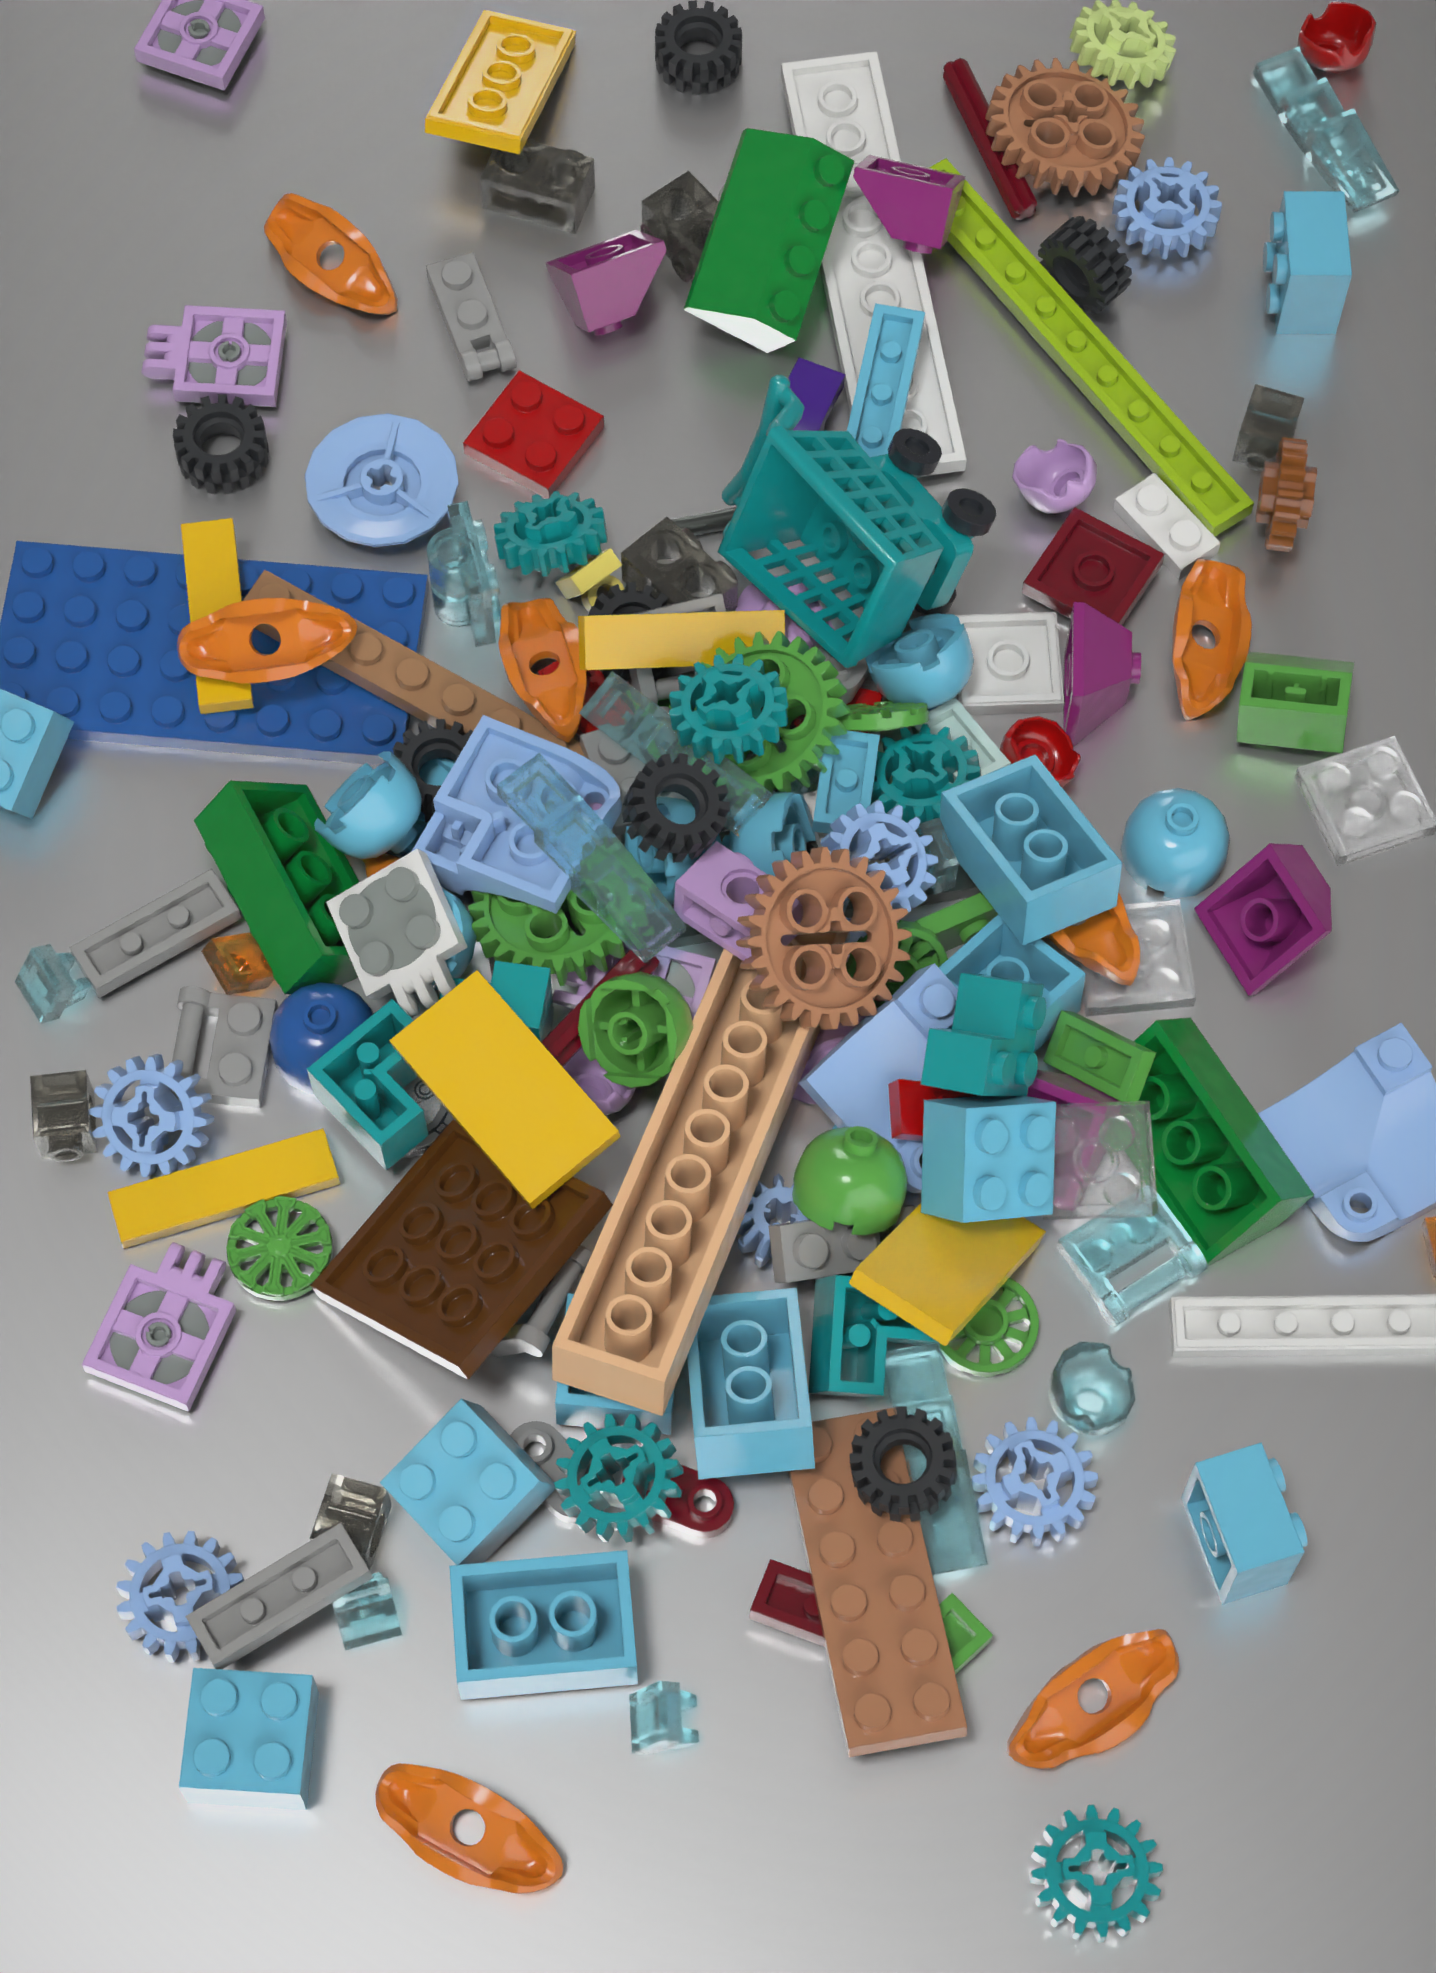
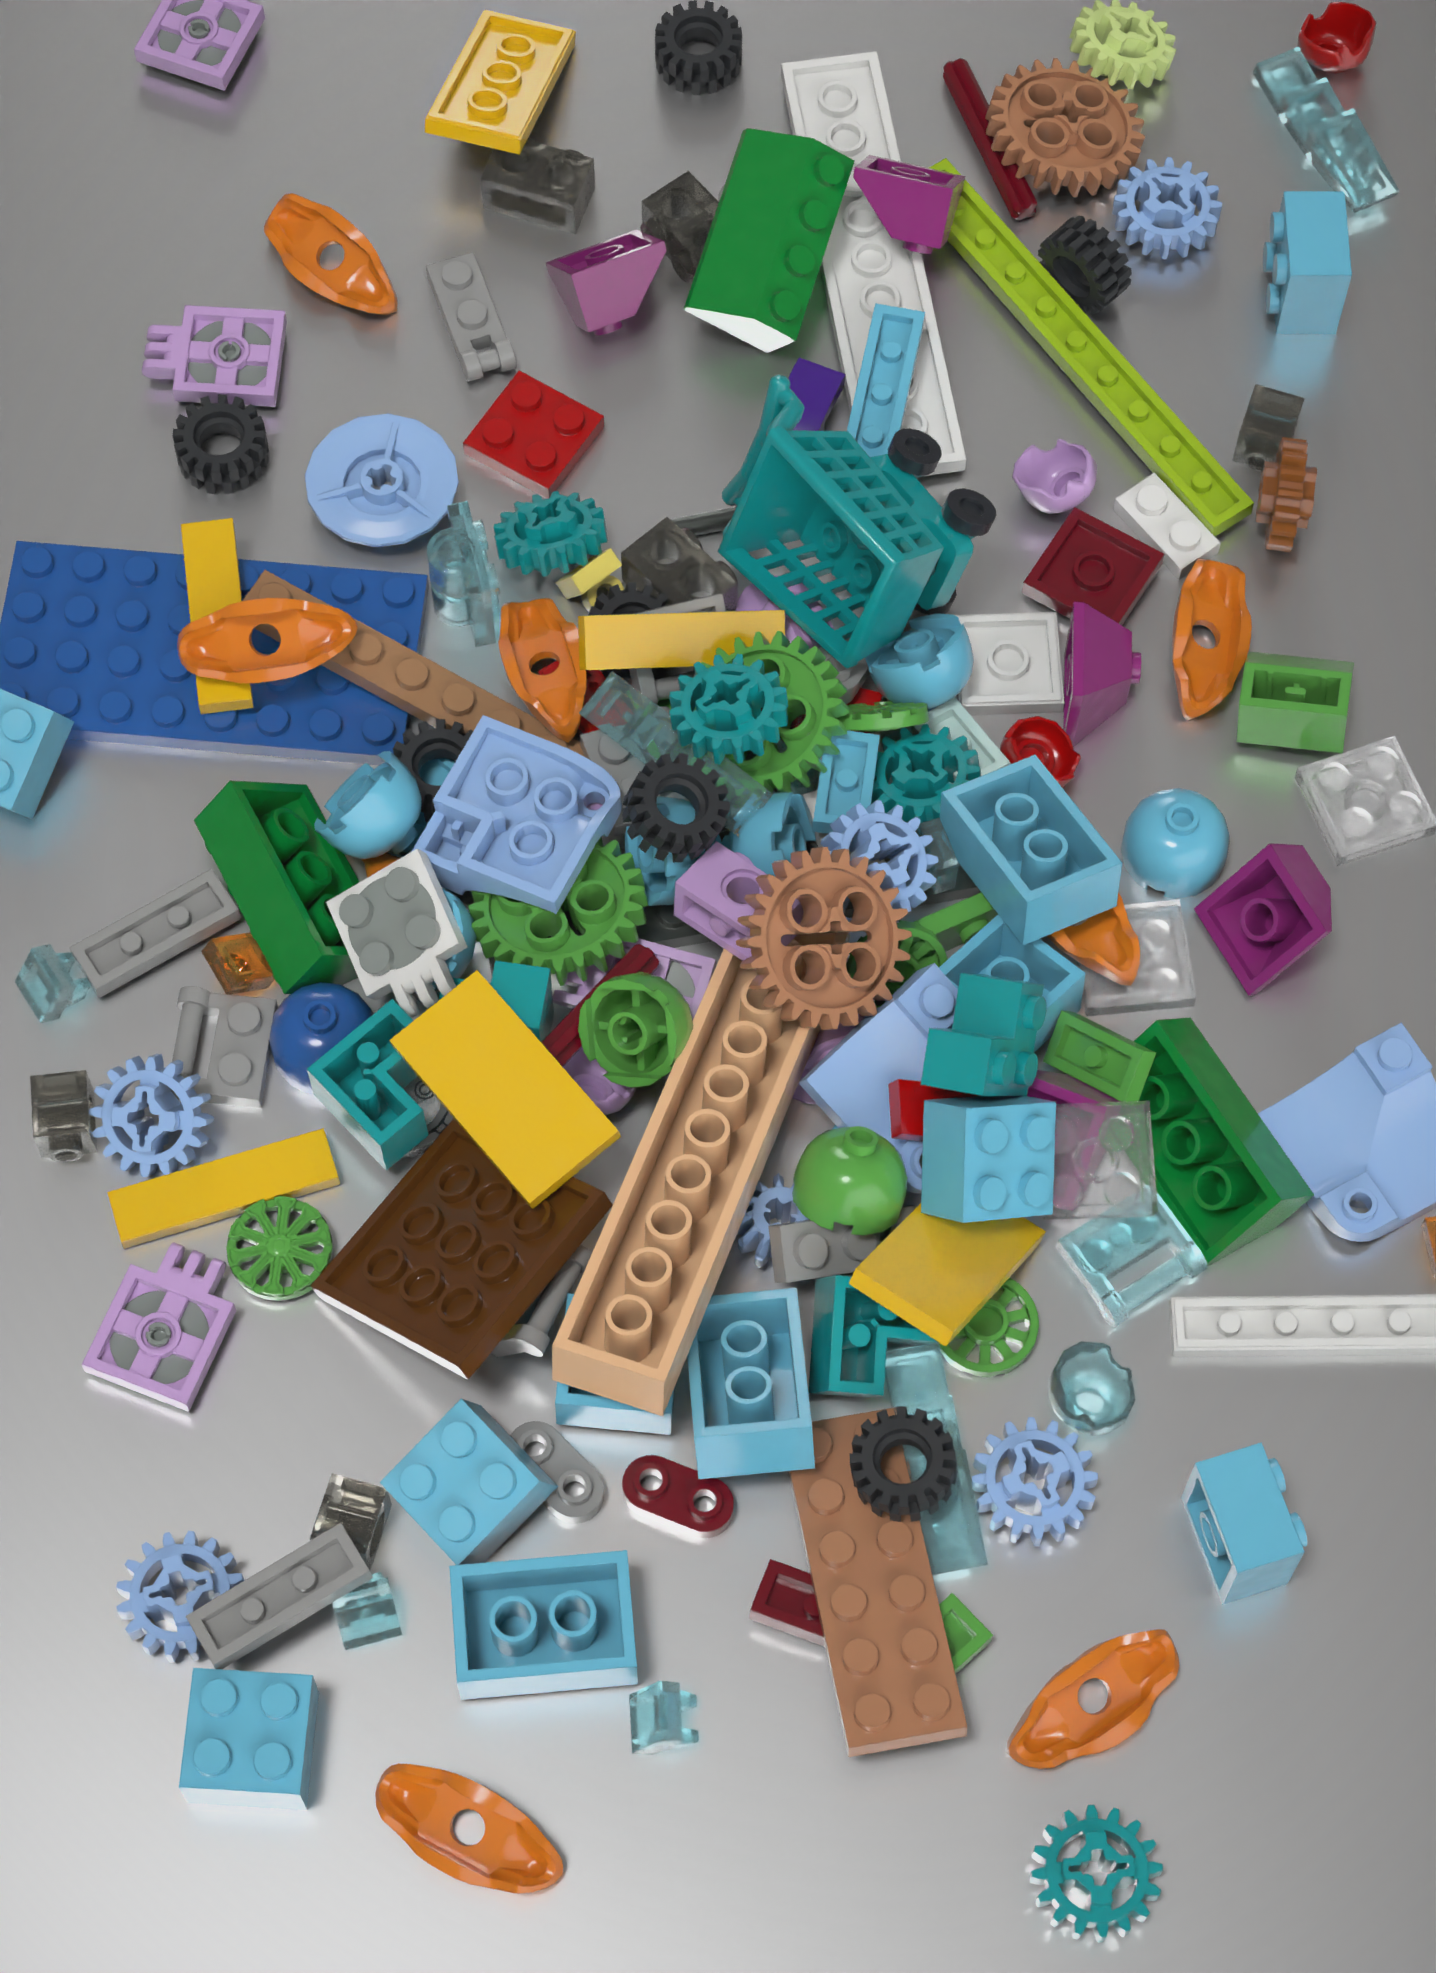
(592, 857): clear light blue slope -> none
(598, 1486): teal gear -> none

